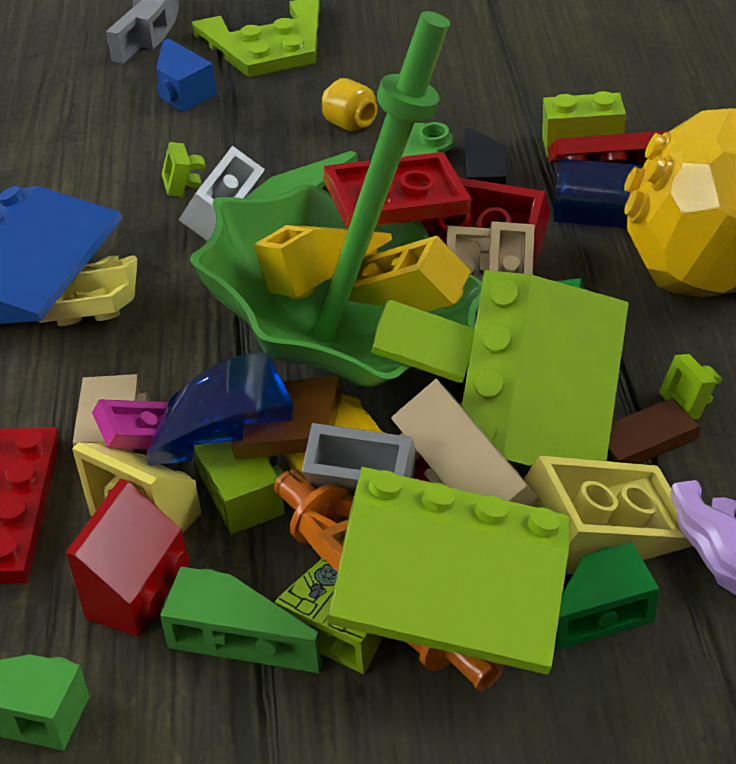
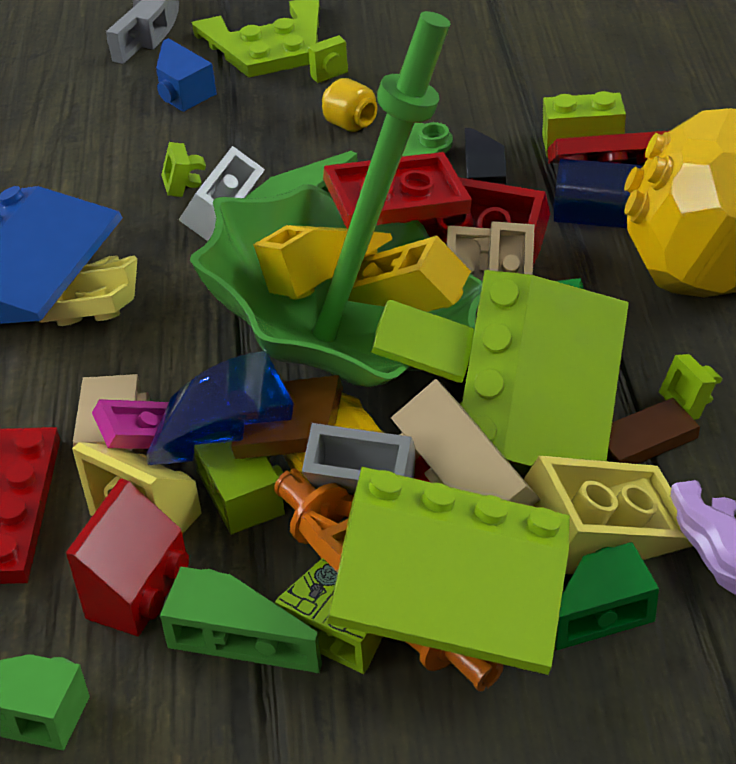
(328, 58): none -> lime plate

